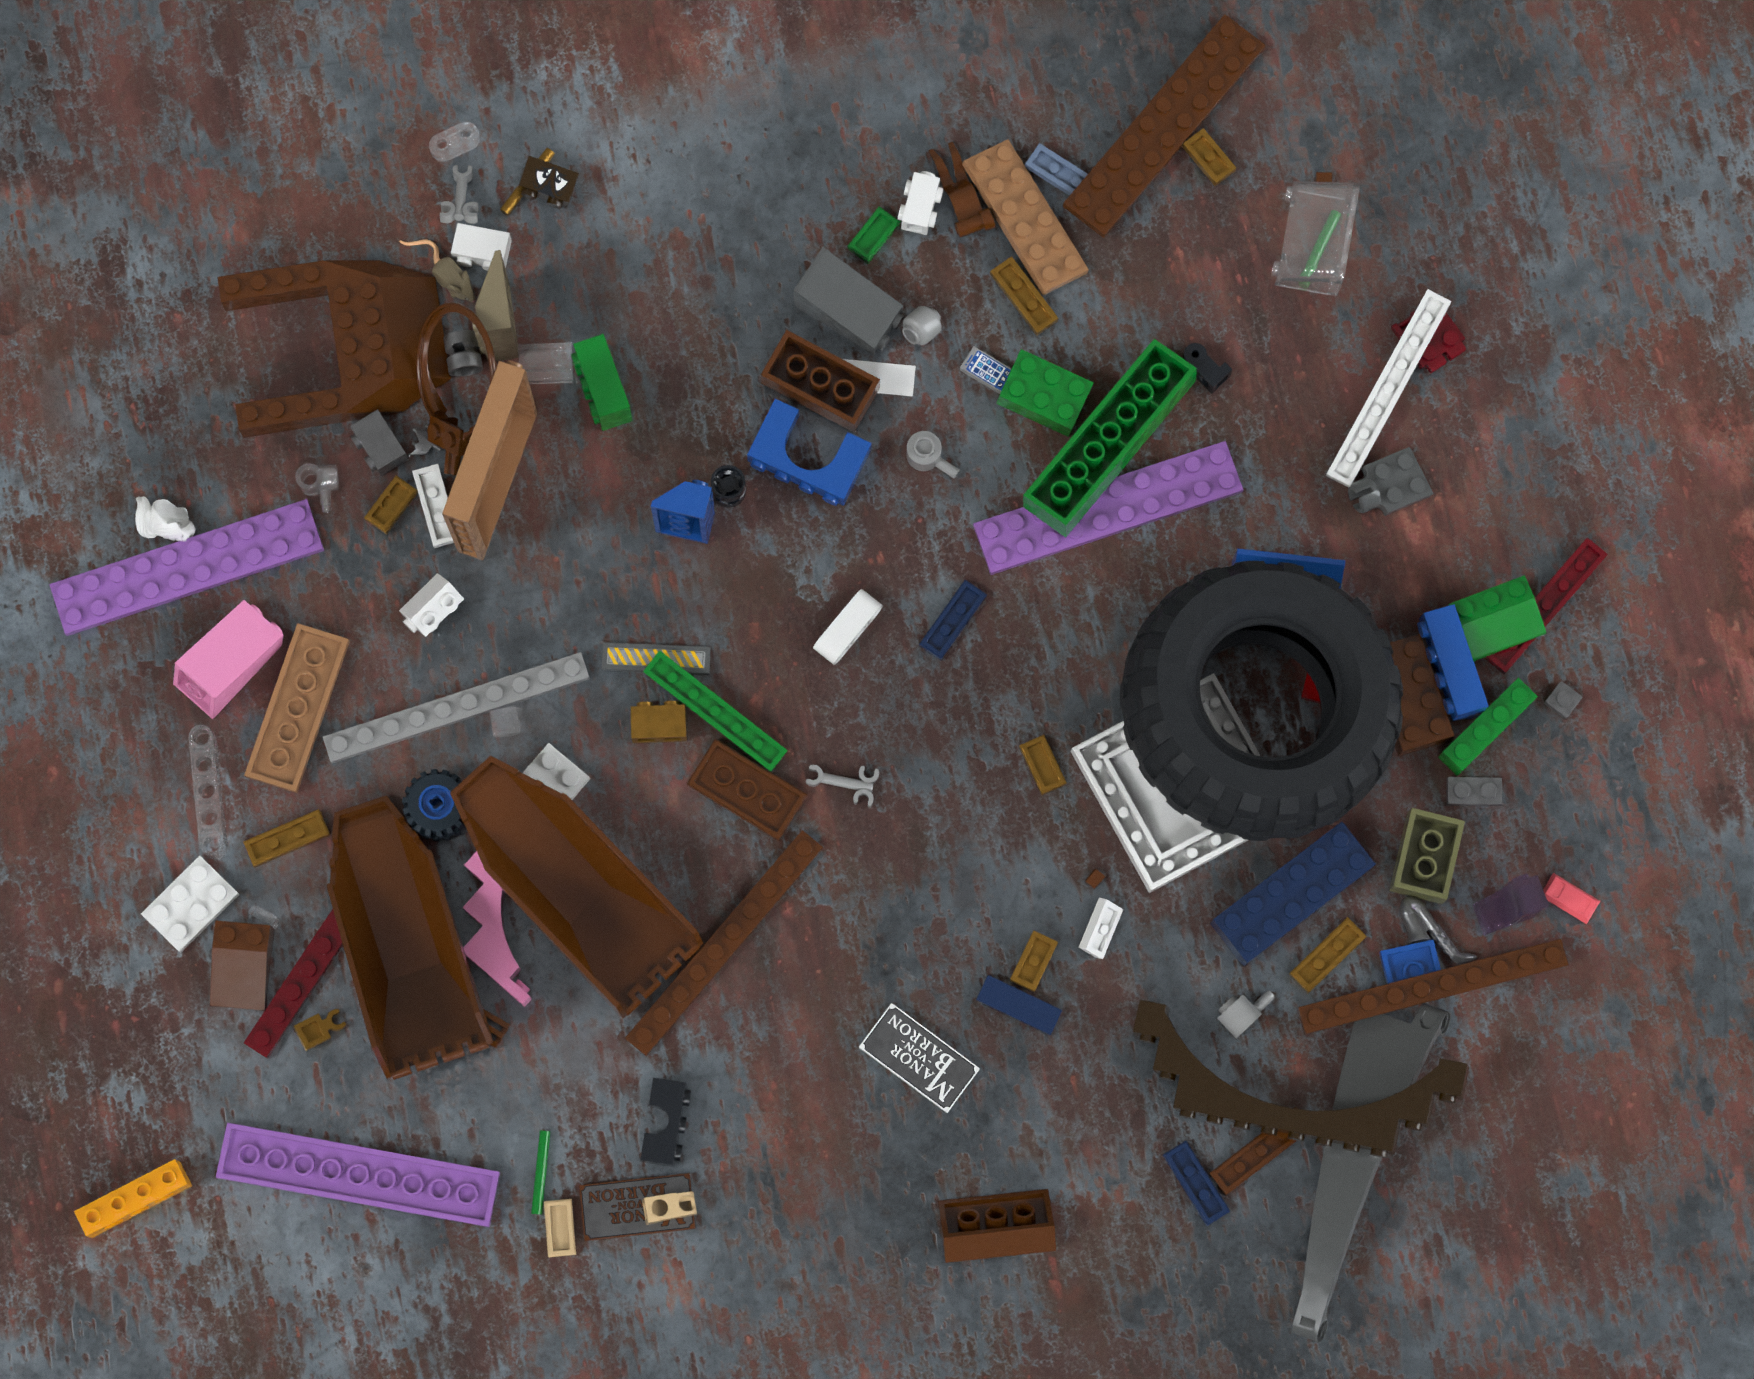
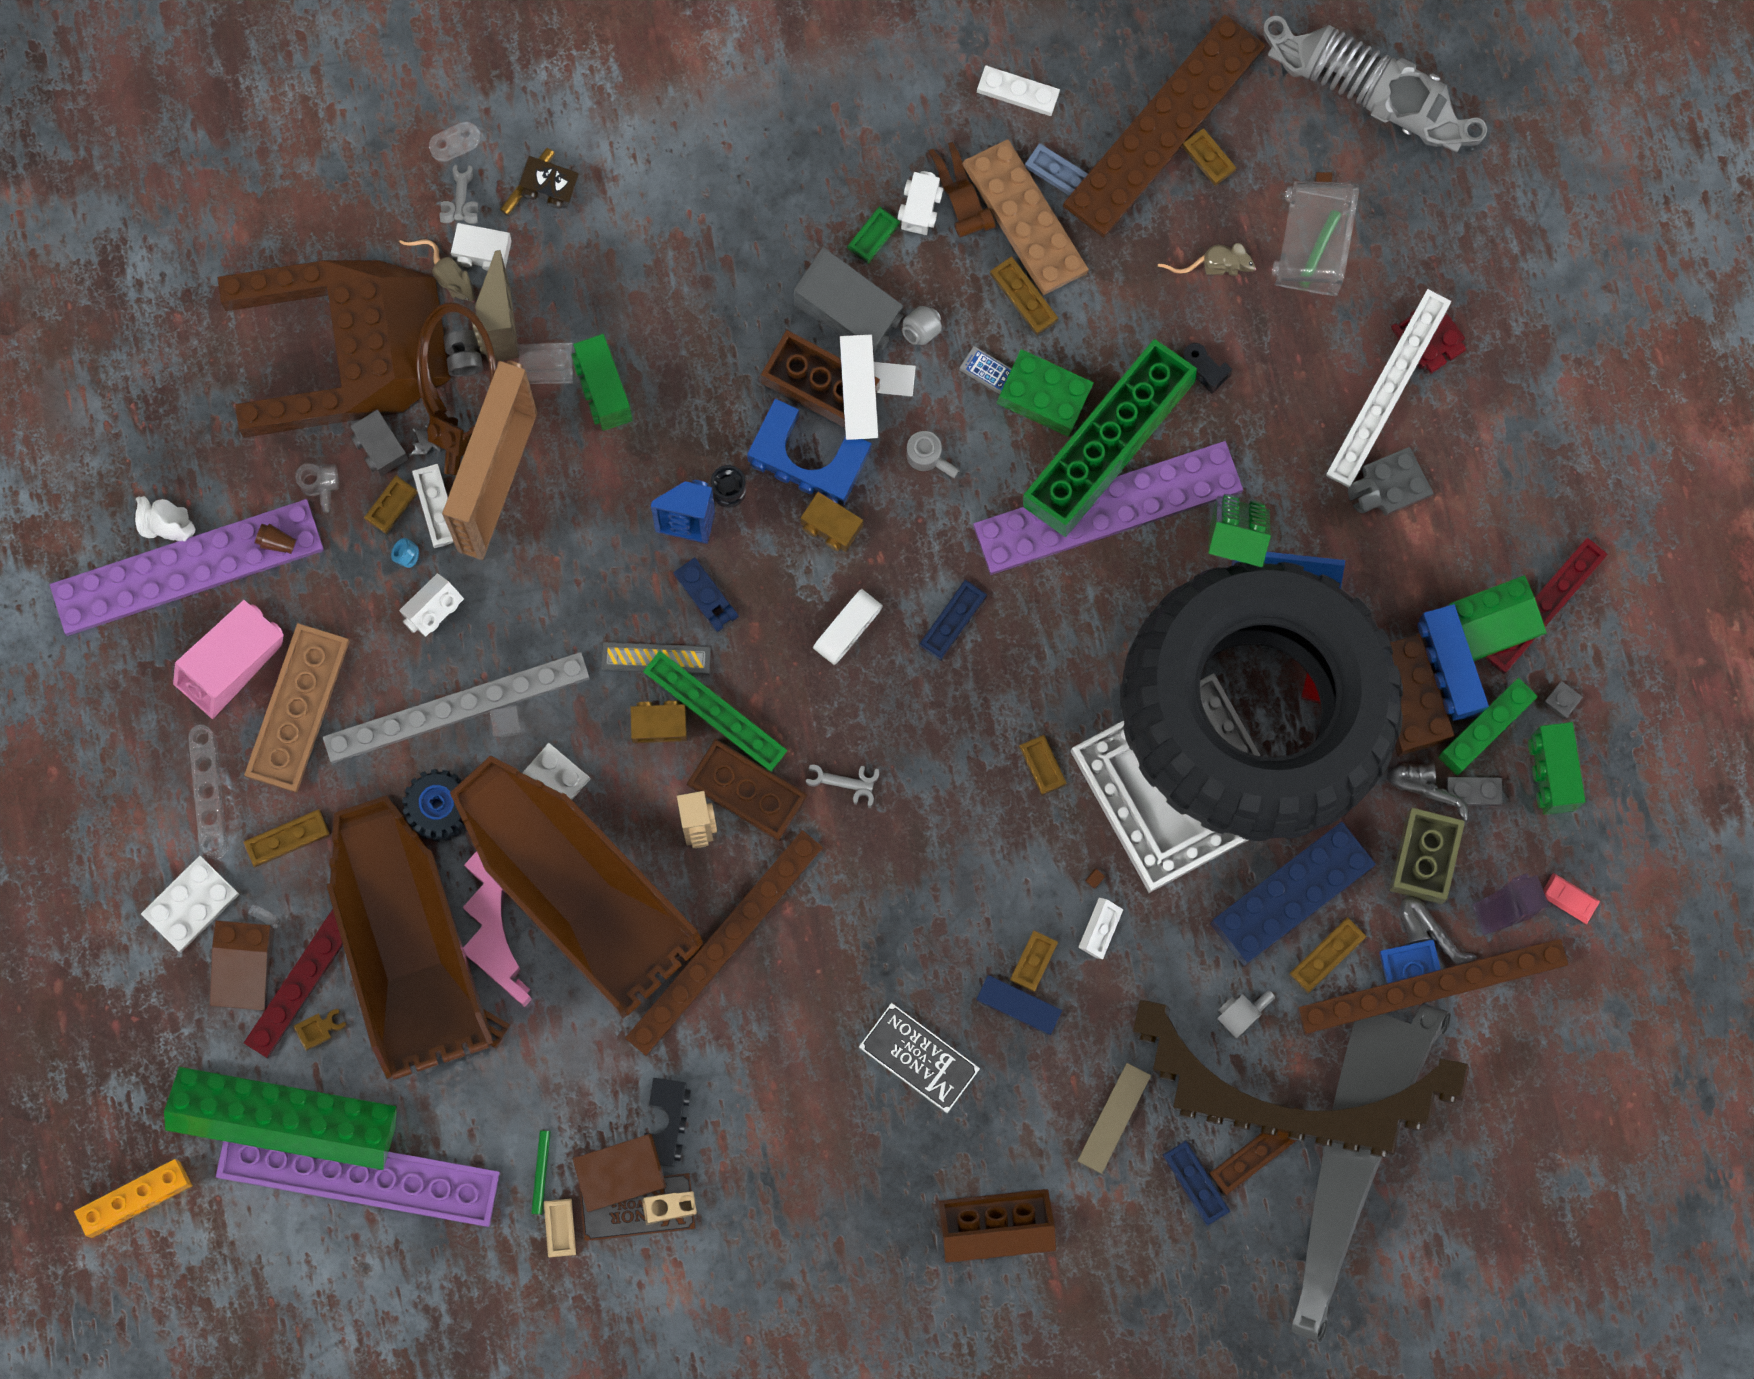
(274, 539): none -> reddish brown cone
(280, 1118): none -> green brick
(405, 553): none -> dark azure tile
(619, 1173): none -> reddish brown tile
(696, 819): none -> tan brick
(705, 594): none -> dark blue plate
(831, 523): none -> pearl gold brick
(858, 387): none -> white sticker
(1018, 90): none -> white plate
(1113, 1118): none -> dark tan tile
(1221, 259): none -> dark tan animal
(1239, 530): none -> green brick
(1385, 85): none -> piece
(1414, 778): none -> flat silver piece
(1556, 768): none -> green brick

